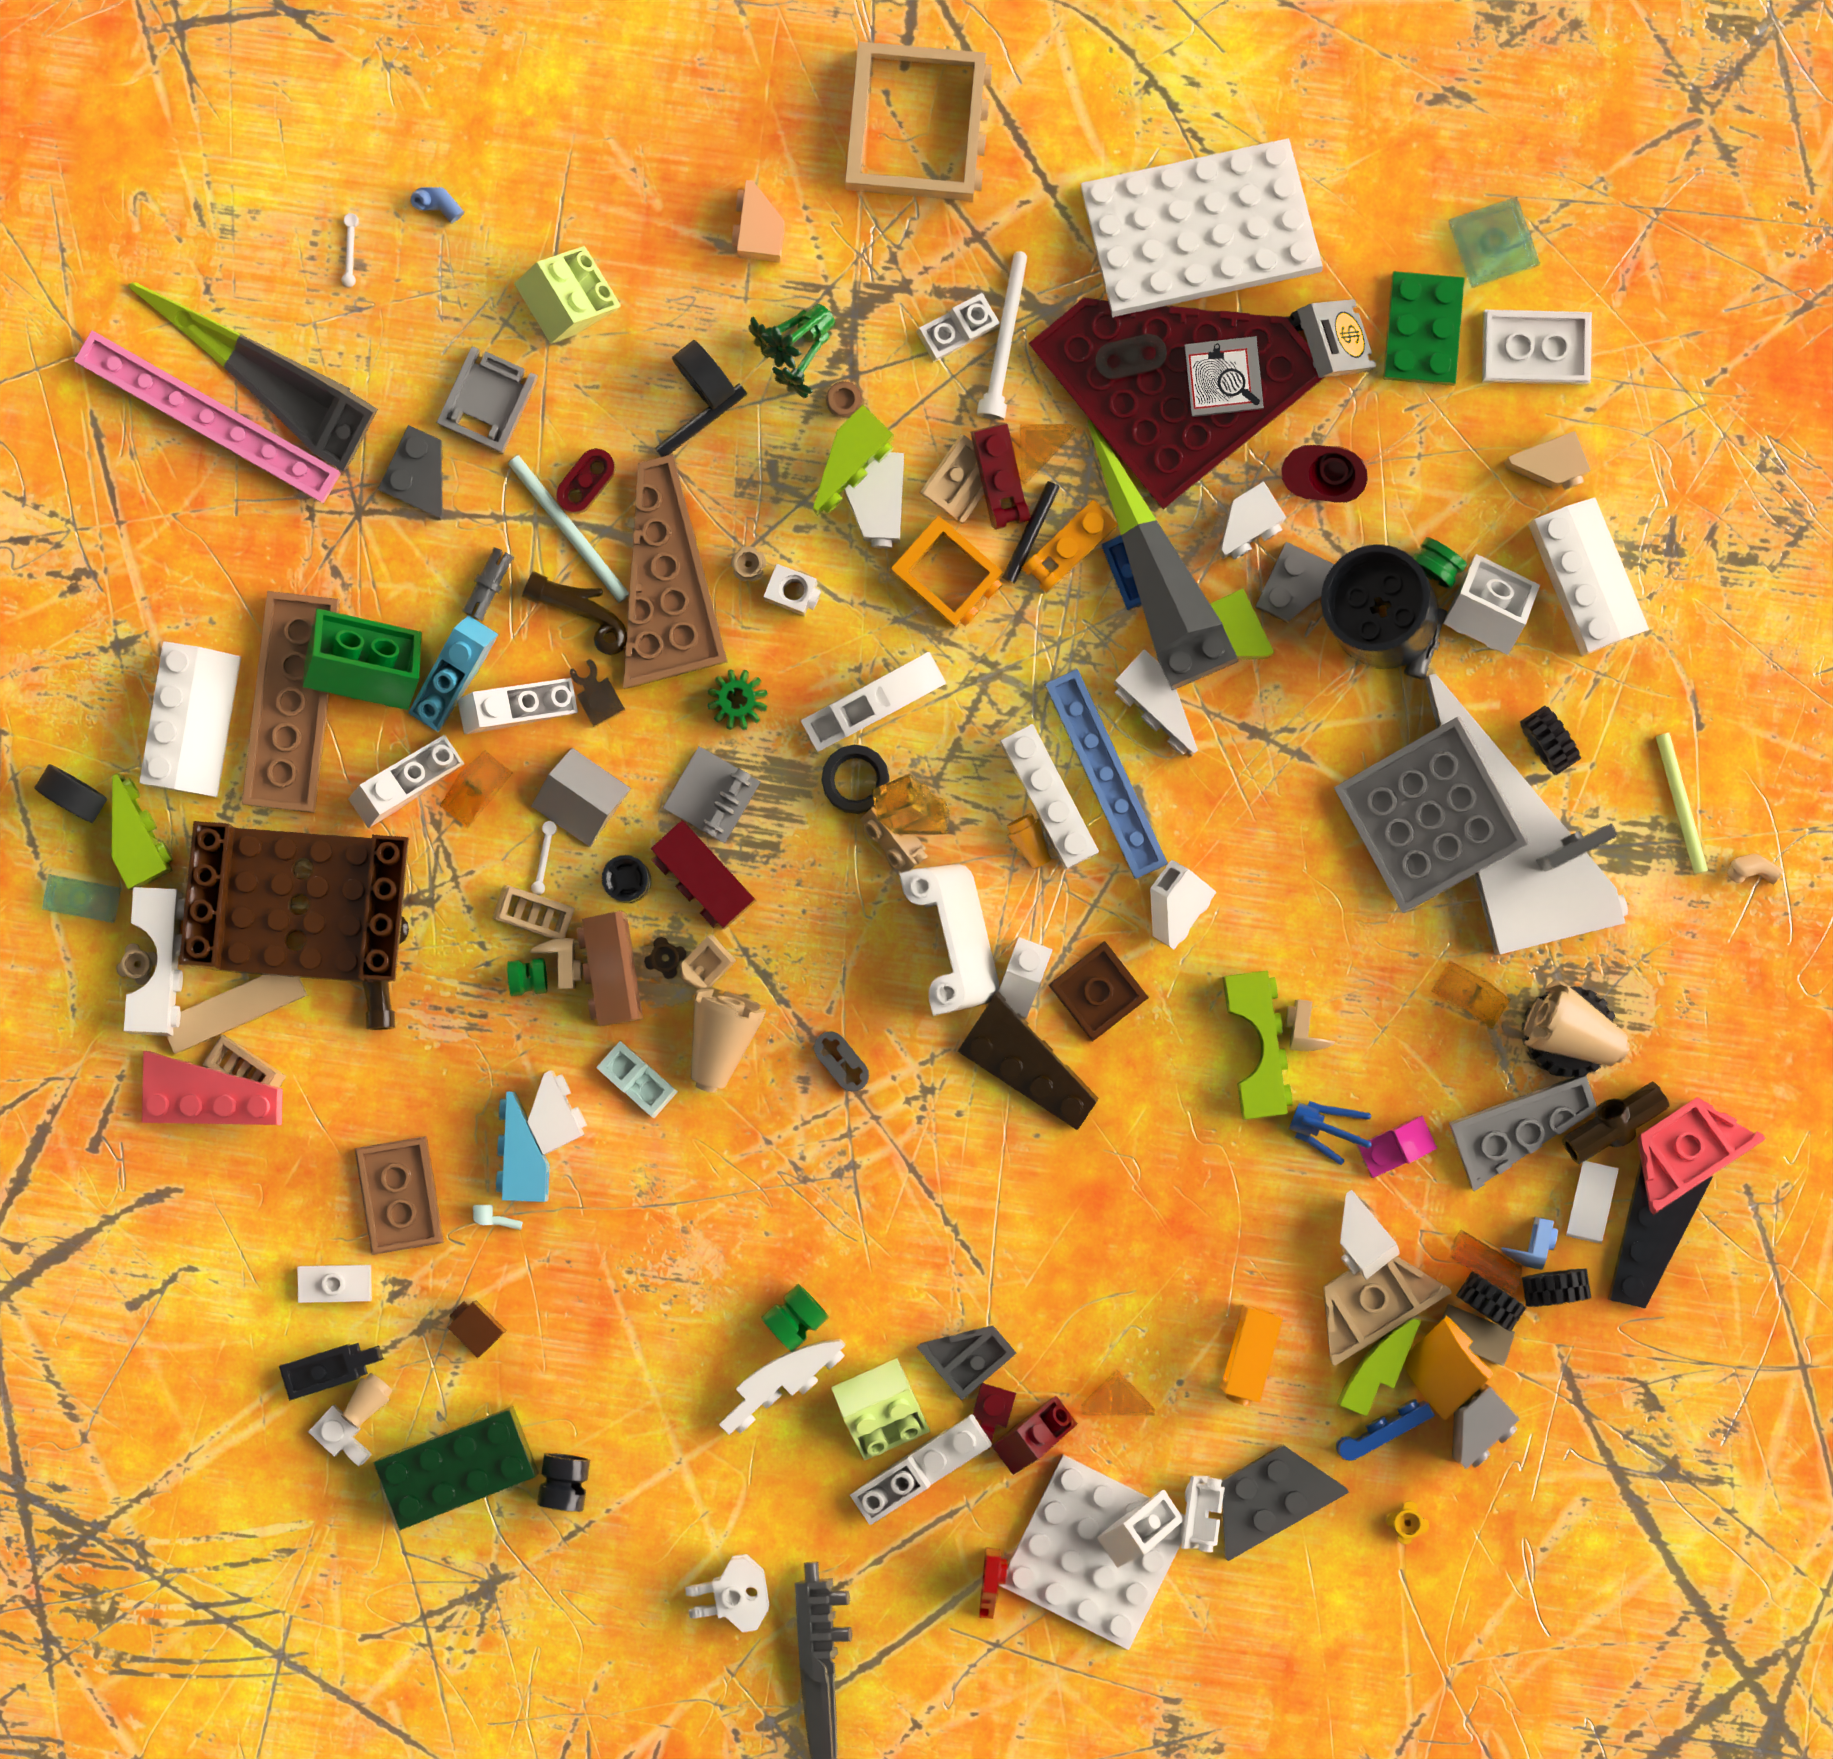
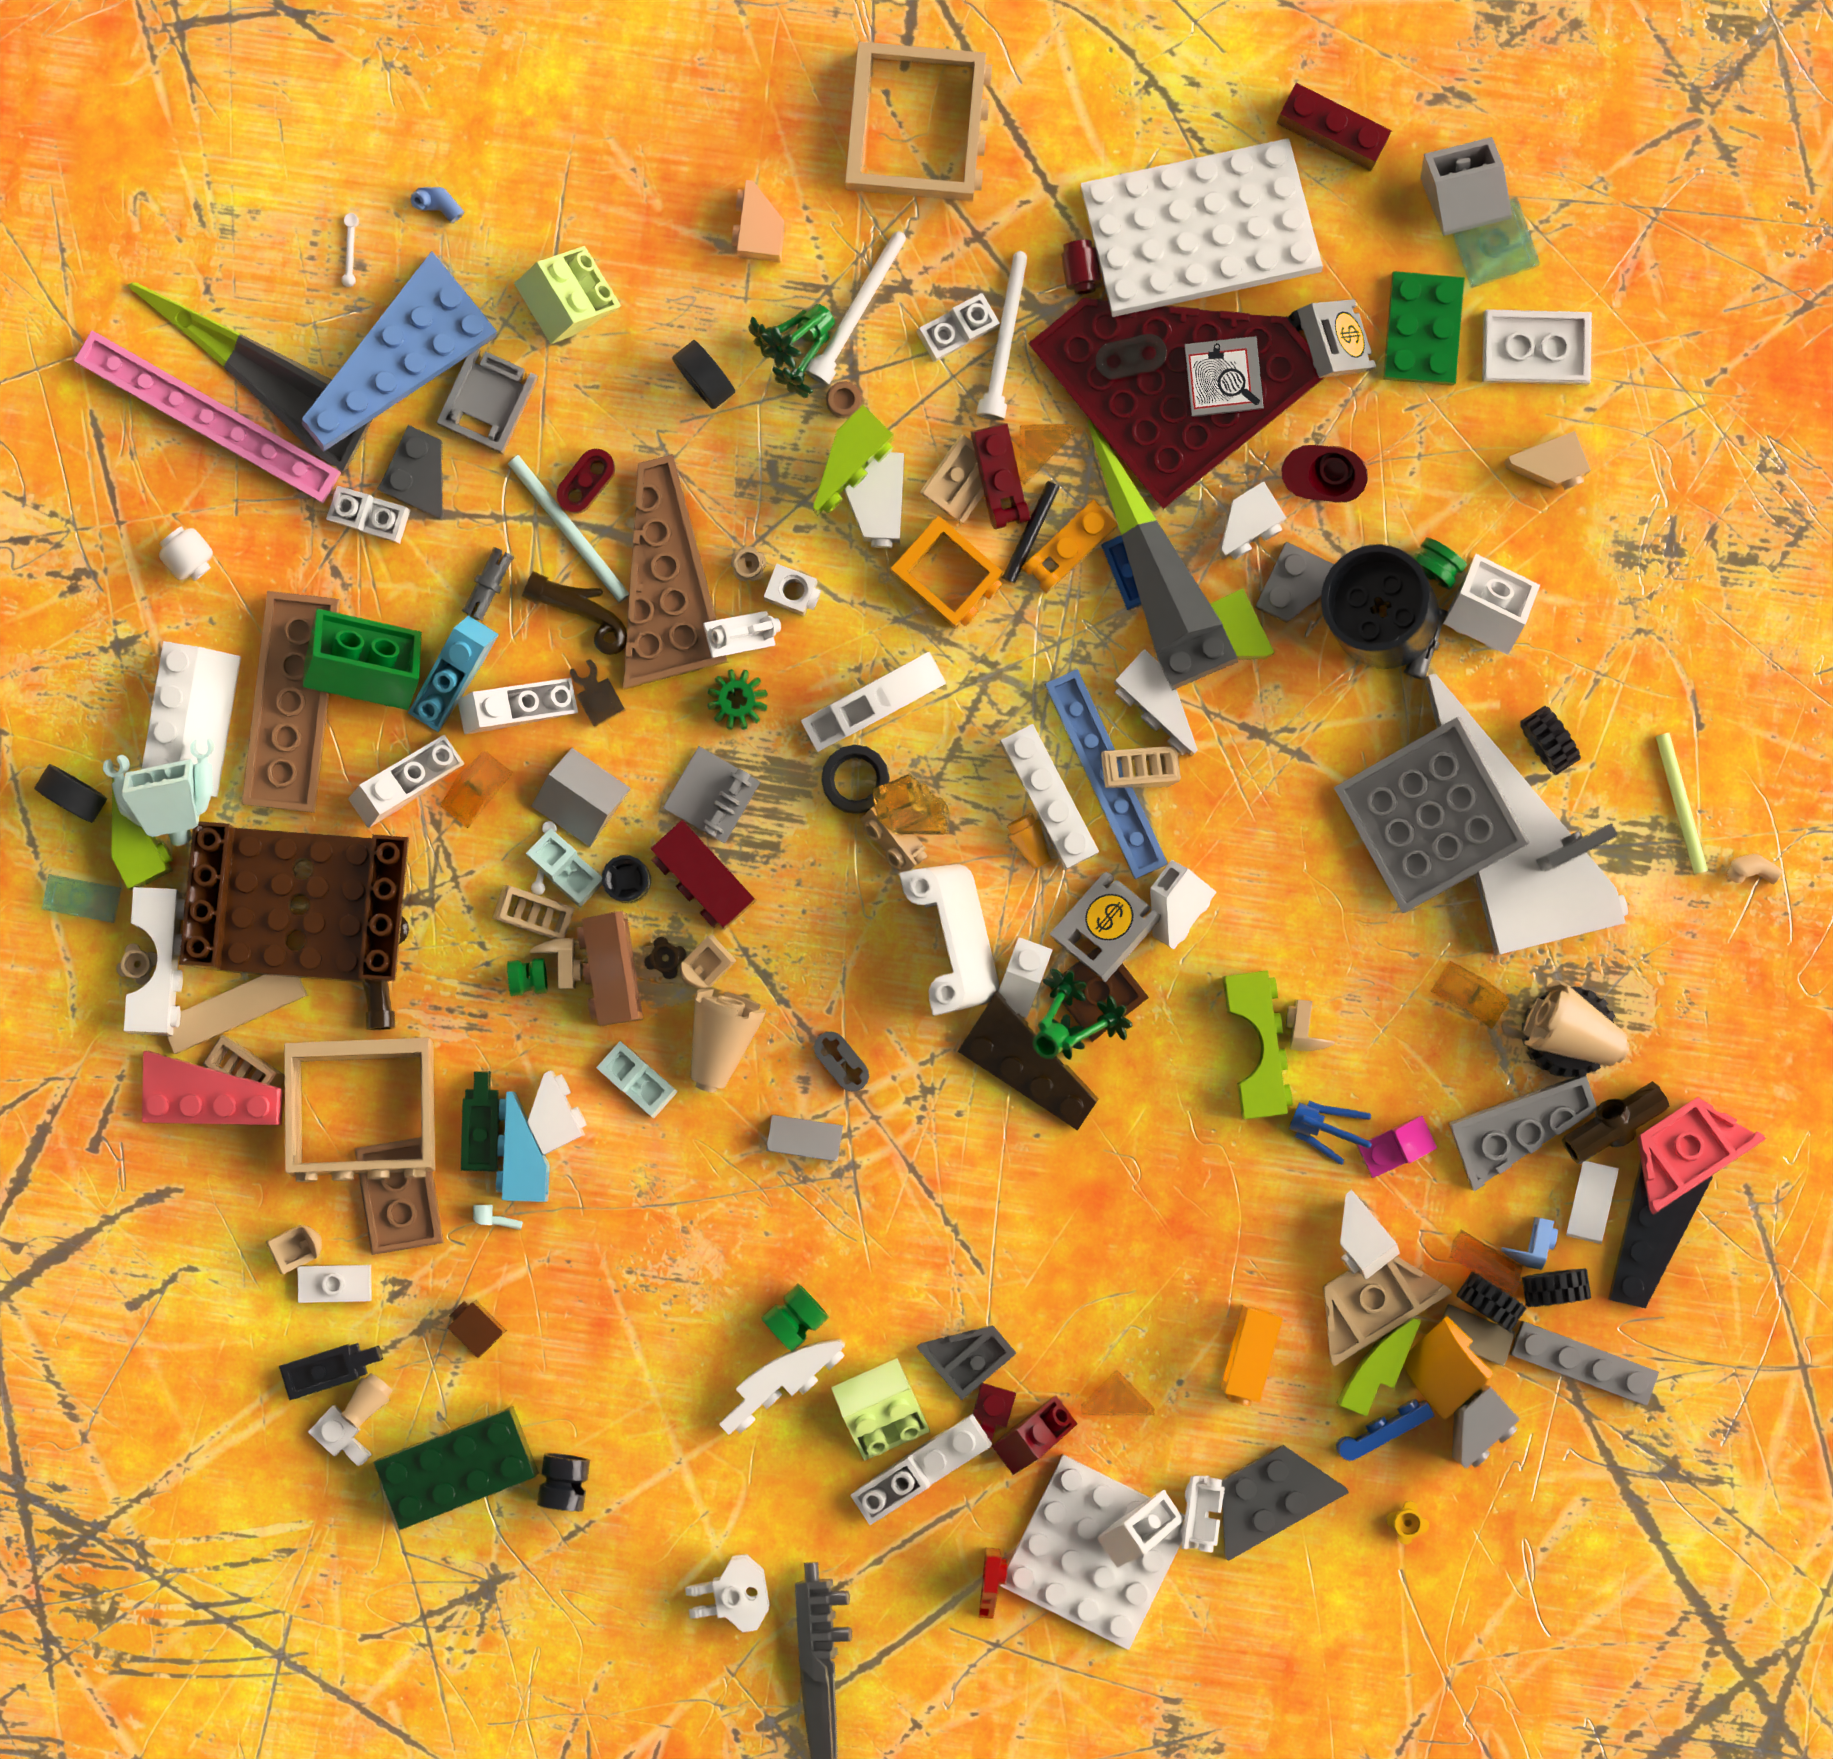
(164, 796): none -> light aqua torso
(185, 554): none -> white head
(294, 1247): none -> tan plate
(357, 1050): none -> tan window
(368, 514): none -> white slope
(413, 342): none -> medium blue wing
(480, 1125): none -> dark green hinge
(564, 867): none -> light aqua slope
(698, 423): black bar -> none
(741, 633): none -> white hinge
(804, 1138): none -> light grey slope
(823, 365): none -> white piece
(1059, 1036): none -> plant
(1081, 266): none -> dark red brick
(1108, 919): none -> light grey container
(1162, 762): none -> tan slope
(1333, 126): none -> dark red brick
(1466, 186): none -> light grey slope
(1584, 1363): none -> light grey plate
(1588, 576): white slope -> none

